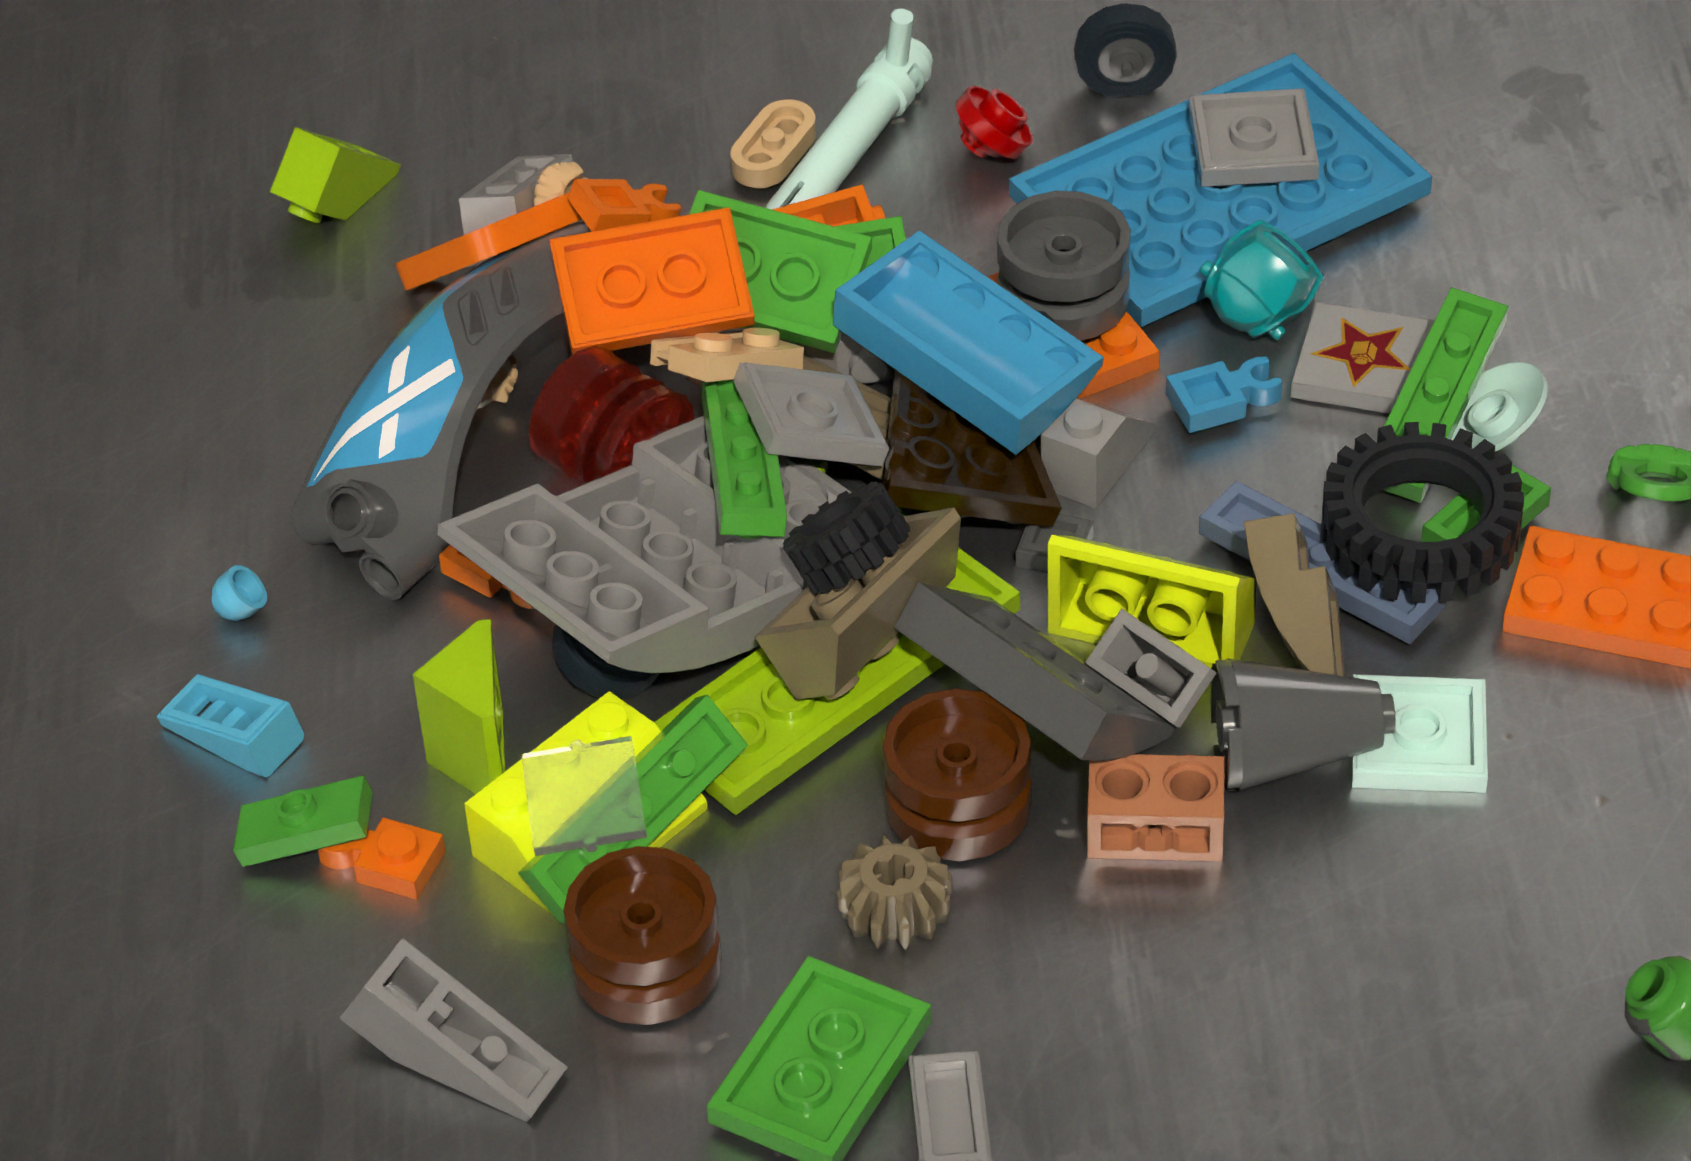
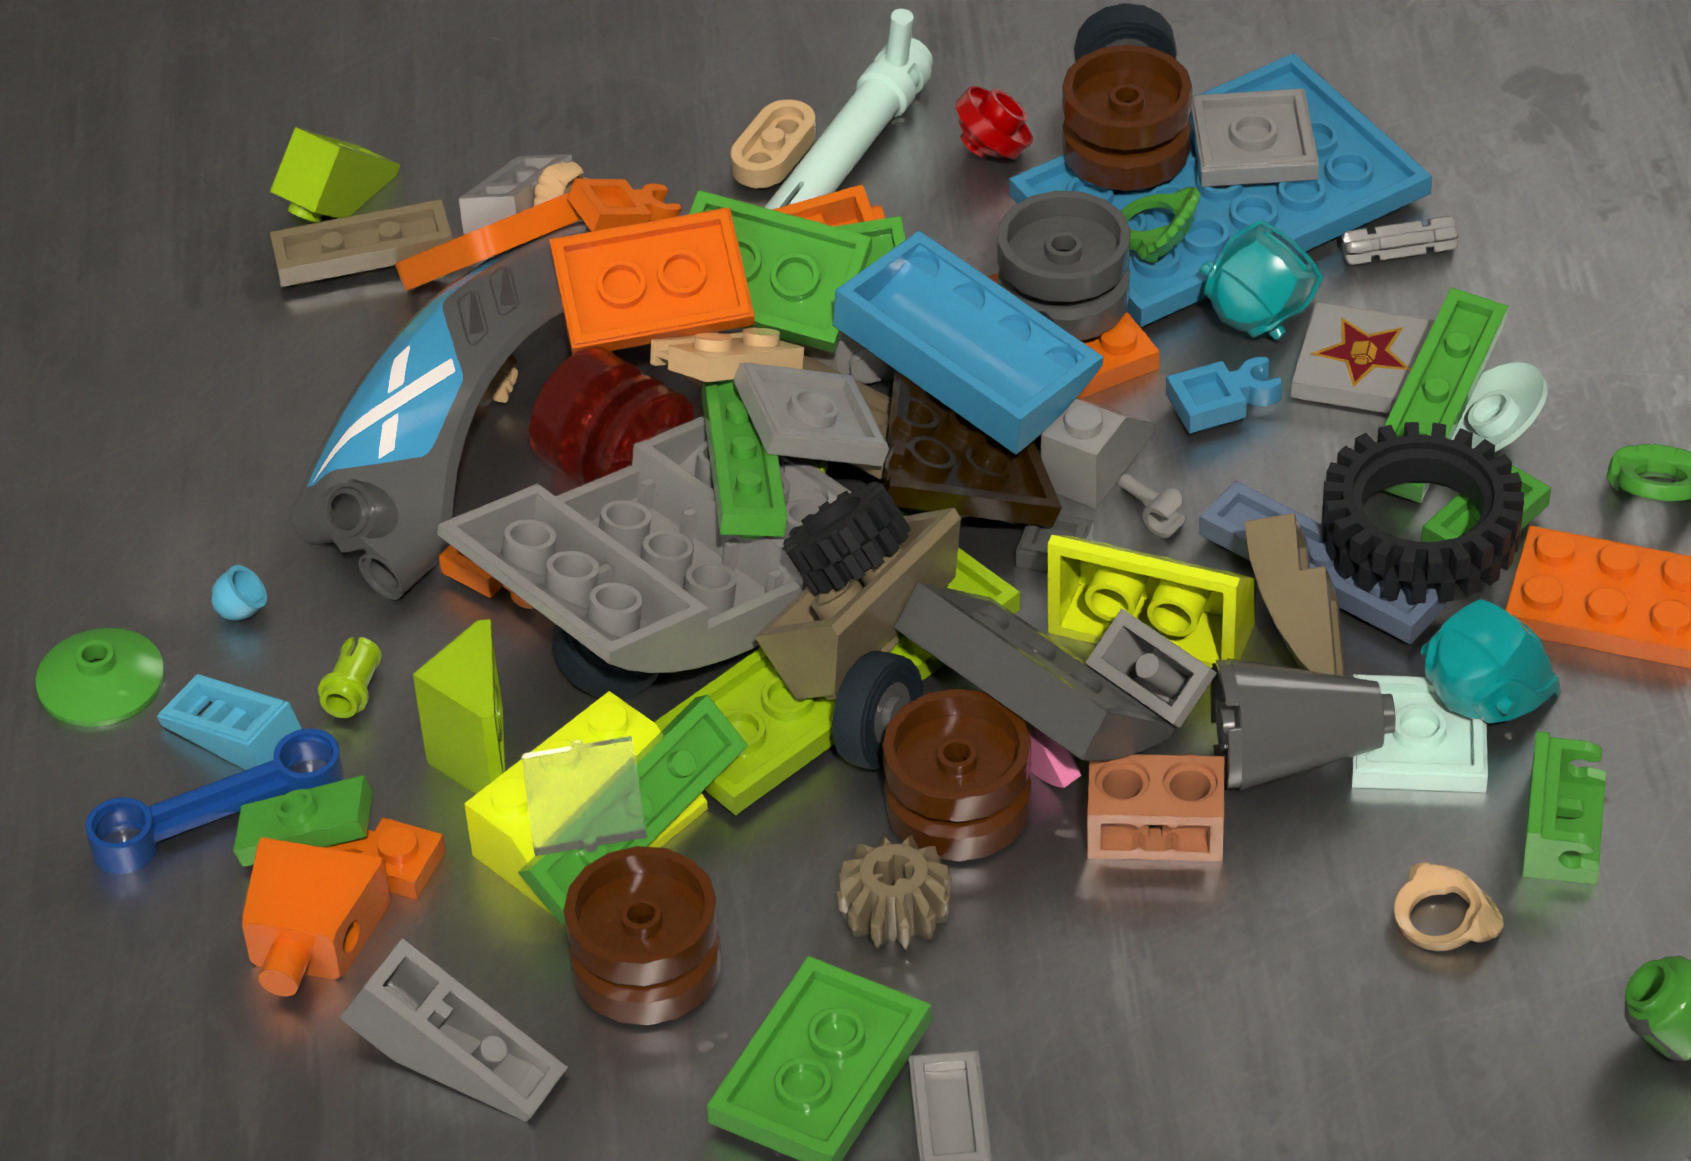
(100, 677): none -> bright green dish
(207, 802): none -> blue piece
(310, 911): none -> orange torso
(345, 688): none -> lime pin
(358, 242): none -> dark tan plate
(868, 701): none -> black wheel
(1051, 760): none -> bright pink tile
(1126, 117): none -> reddish brown wheel
(1159, 241): none -> bright green piece
(1160, 510): none -> light grey hand
(1399, 240): none -> light grey axle
(1481, 919): none -> tan piece
(1489, 664): none -> teal helmet
(1564, 811): none -> bright green hinge

